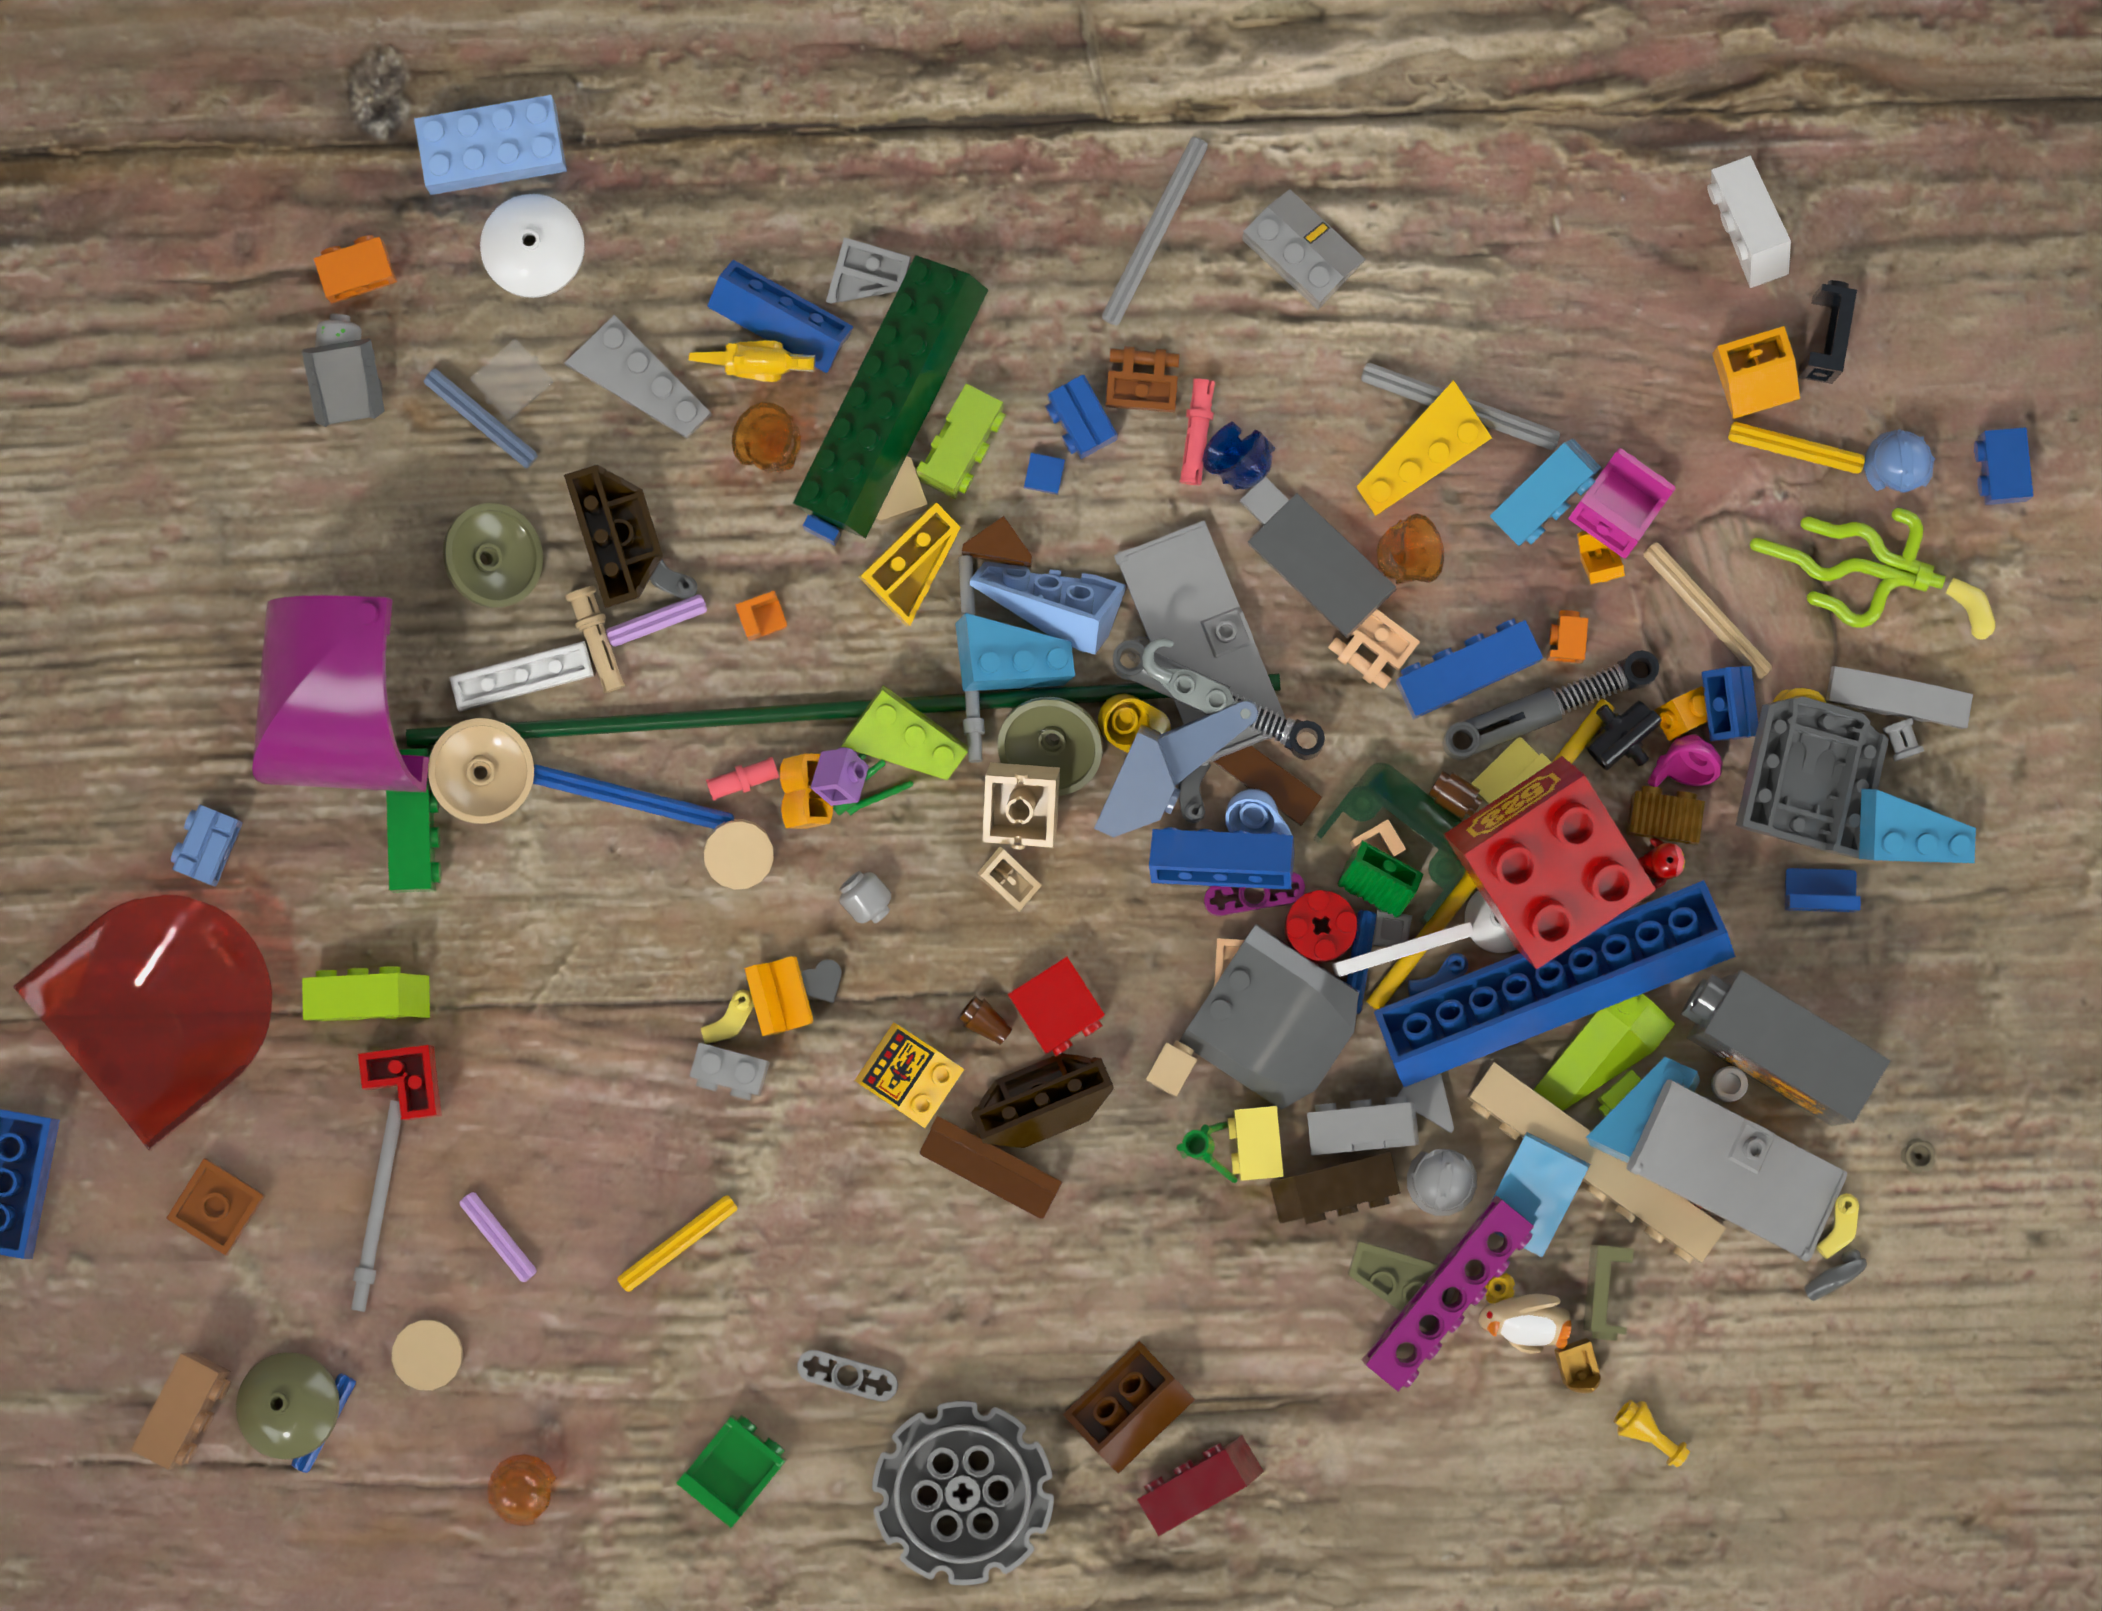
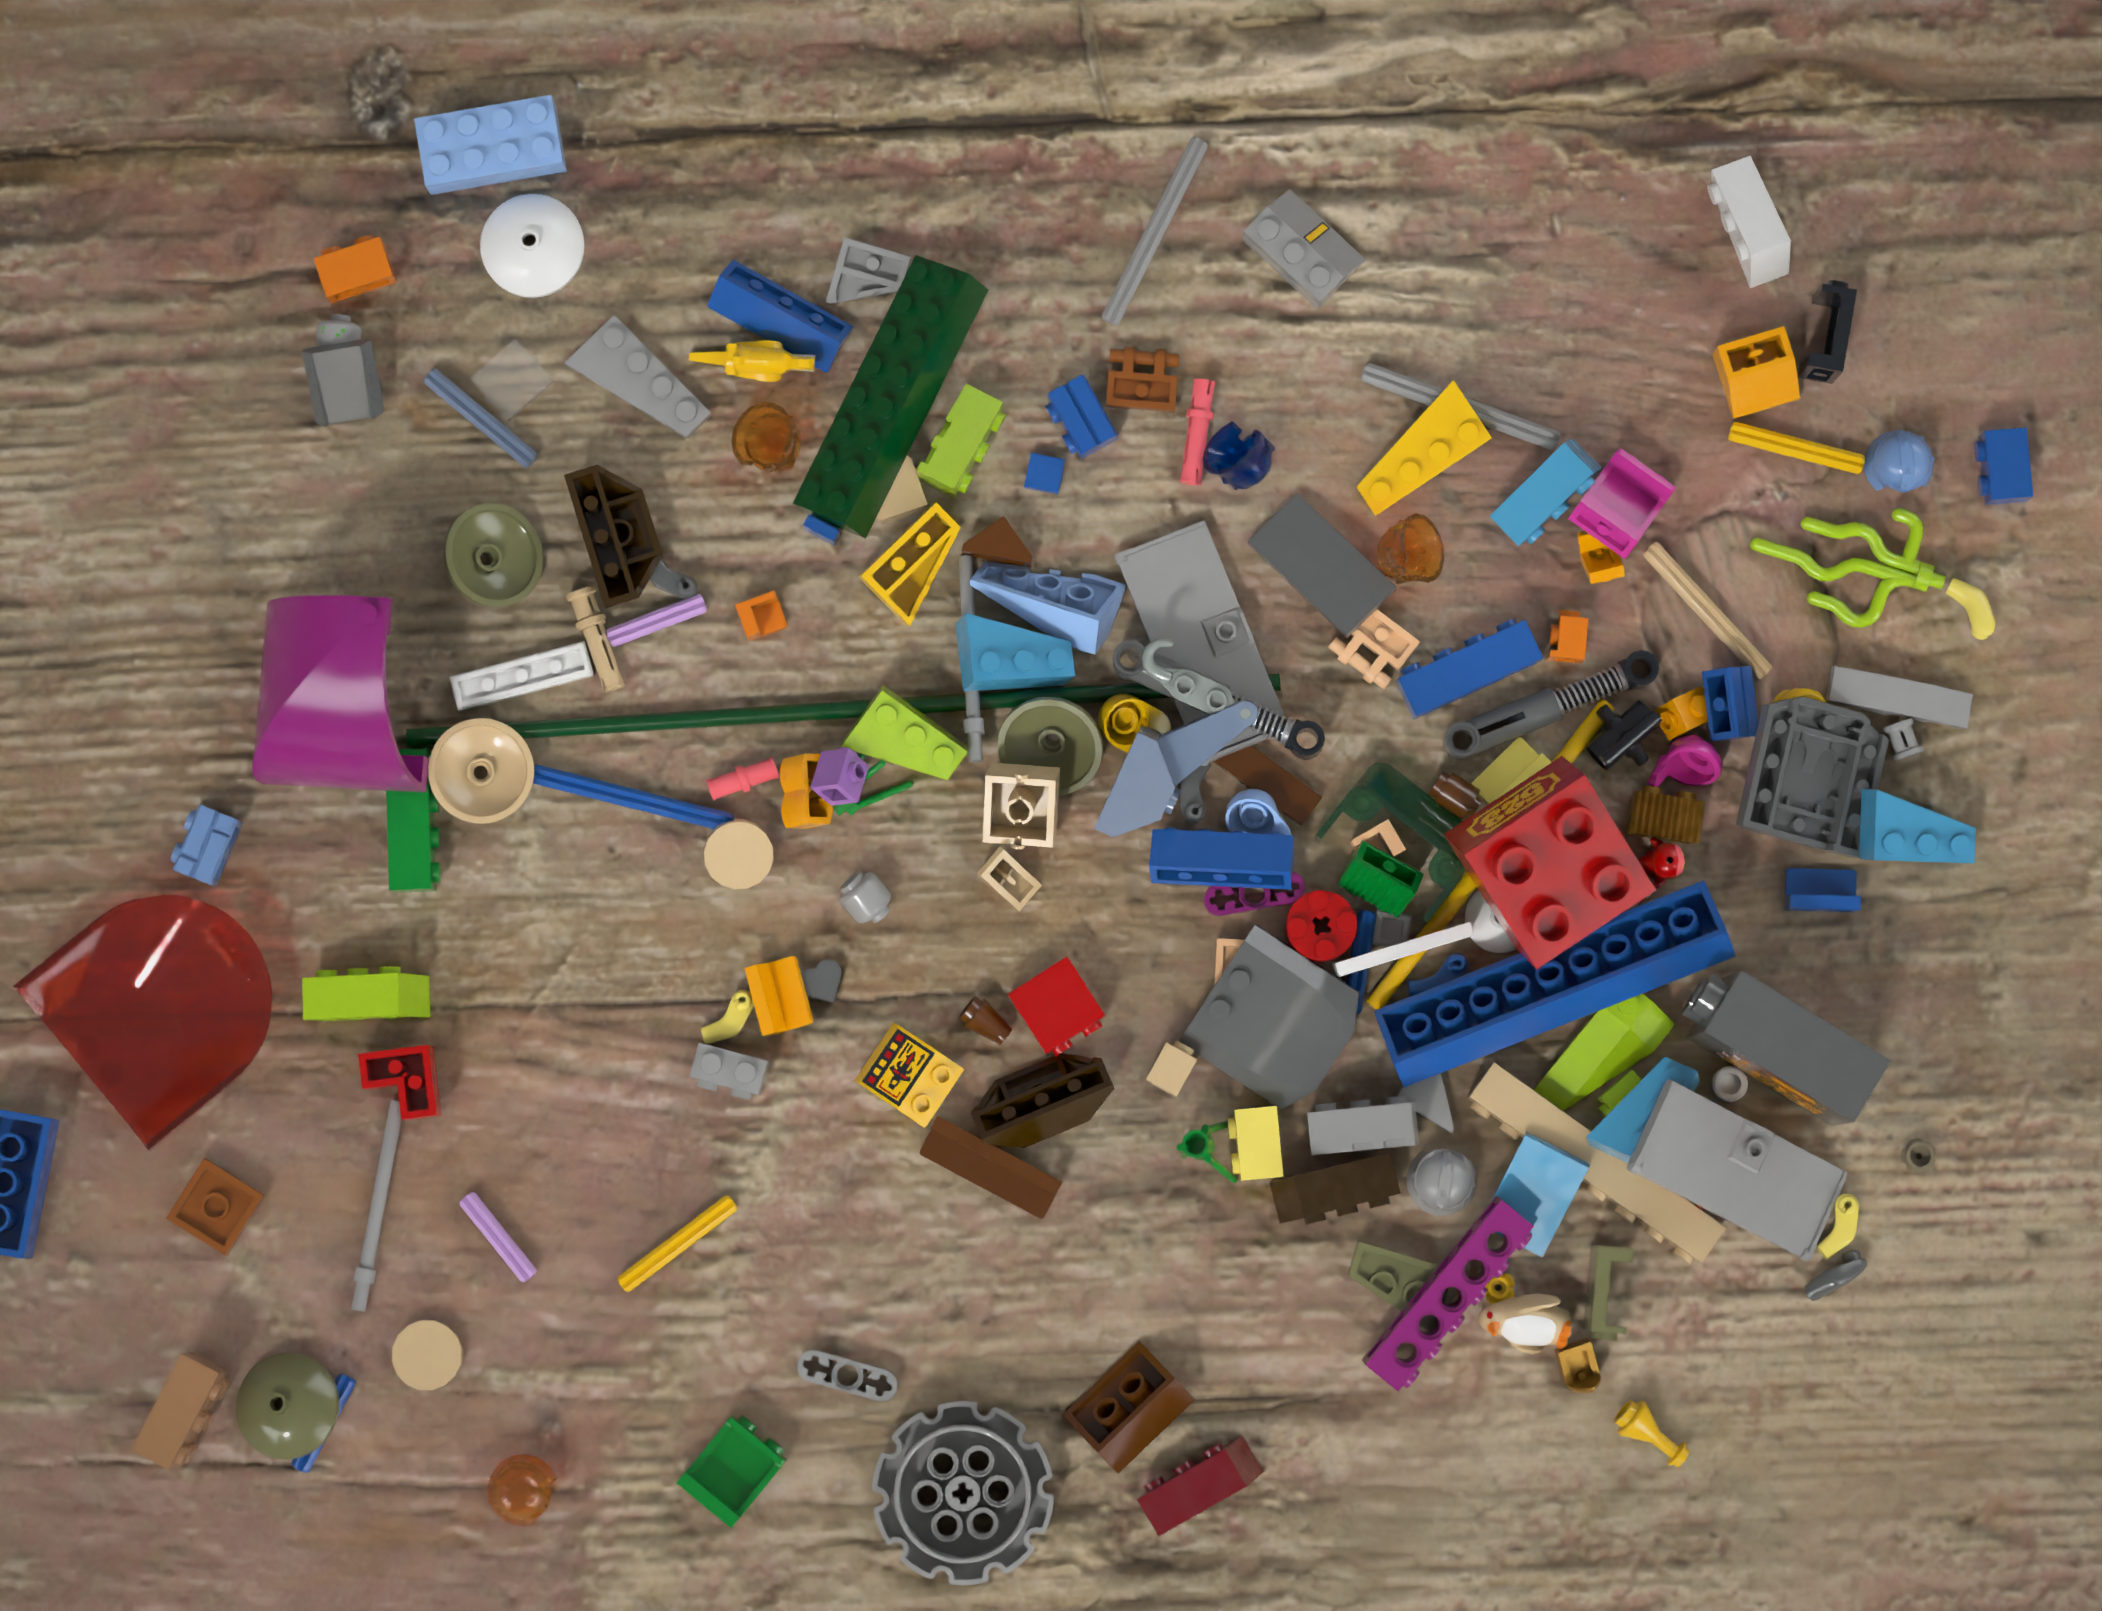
(1264, 500): light grey tile -> none

